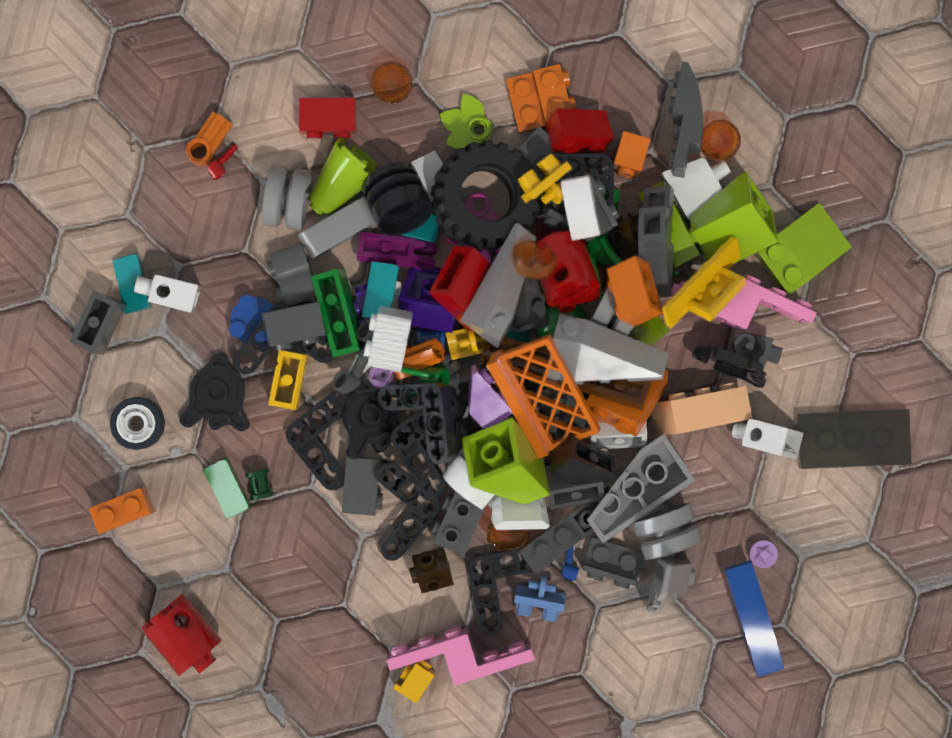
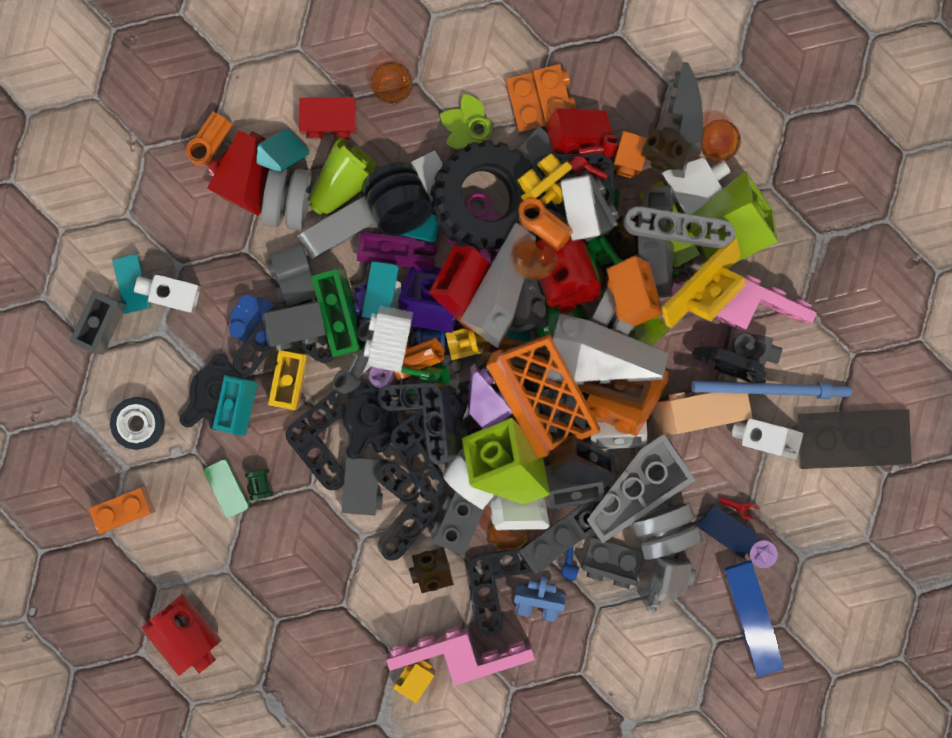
(235, 405): none -> teal slope
(239, 176): none -> red slope
(281, 151): none -> teal slope
(545, 225): none -> orange piece
(579, 163): none -> red hand
(608, 148): none -> red hand
(666, 149): none -> dark brown brick
(679, 227): none -> light grey beam
(728, 531): none -> dark blue slope
(742, 508): none -> red hand
(803, 250): lime slope -> none
(822, 390): none -> medium blue bar

